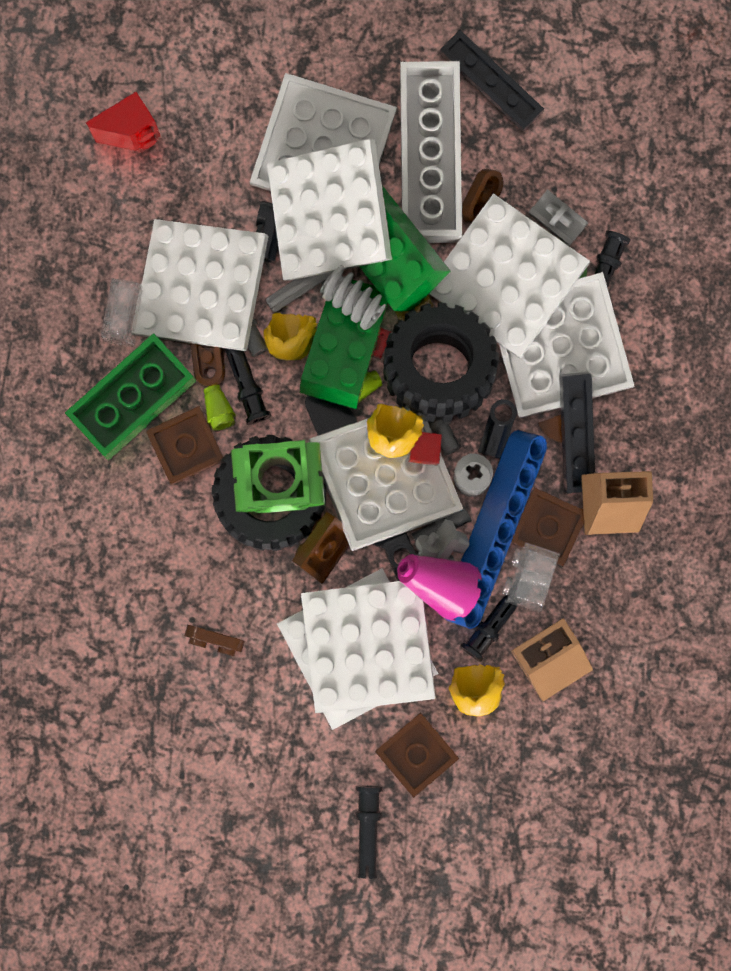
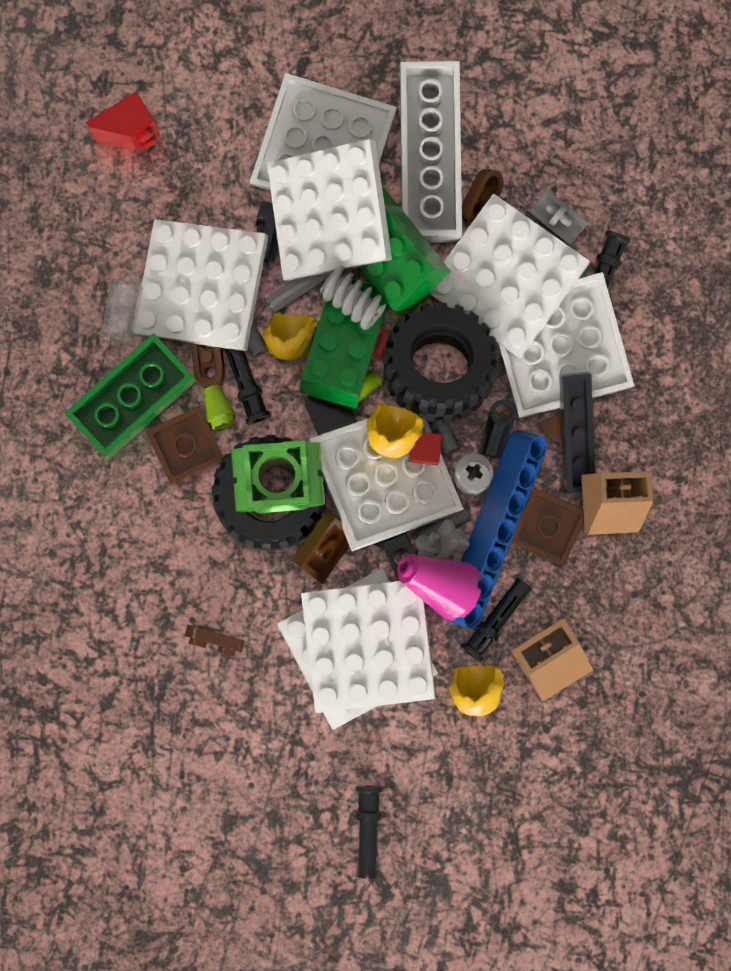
(417, 755): reddish brown plate -> none
(492, 81): black plate -> none
(531, 577): clear brick -> none

